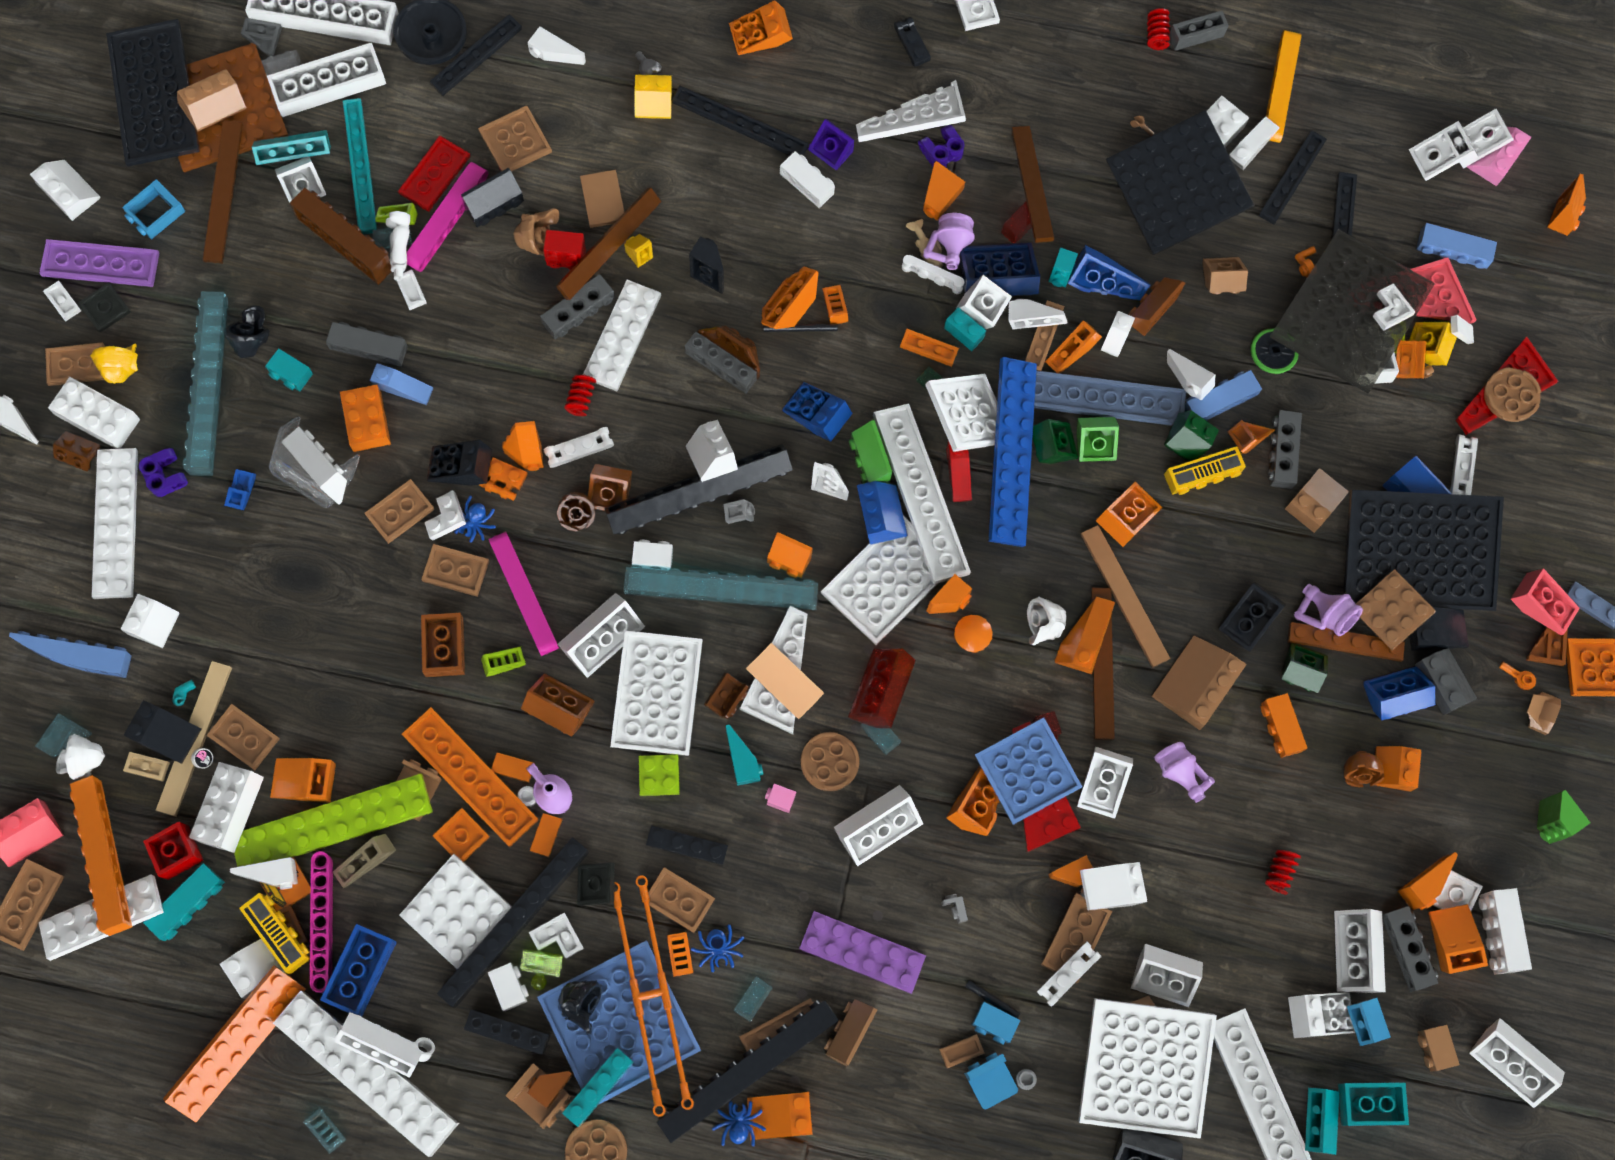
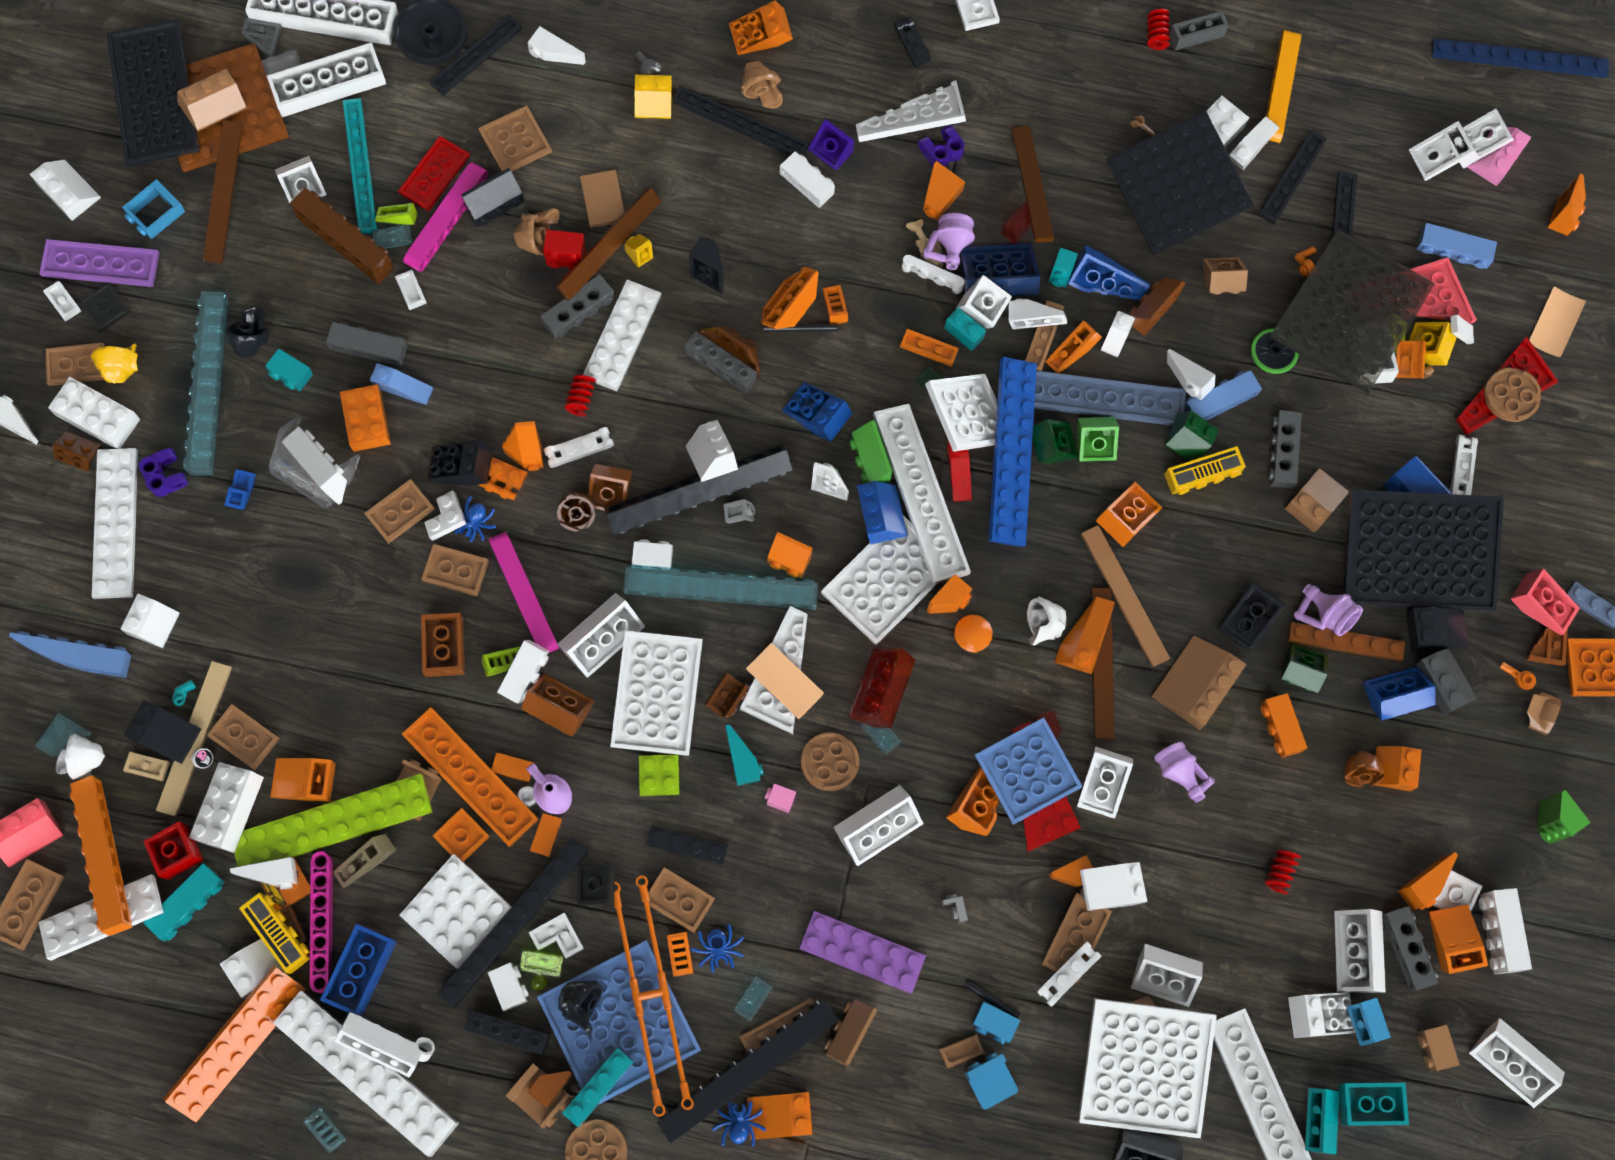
(291, 147): teal brick -> none
(399, 223): white piece -> none
(523, 671): none -> white brick
(762, 83): none -> medium nougat head
(1026, 1079): light grey plate -> none
(1248, 435): orange slope -> none
(1394, 609): medium nougat plate -> none
(1395, 308): white plate -> none
(1520, 58): none -> dark blue plate
(1557, 322): none -> light nougat sticker

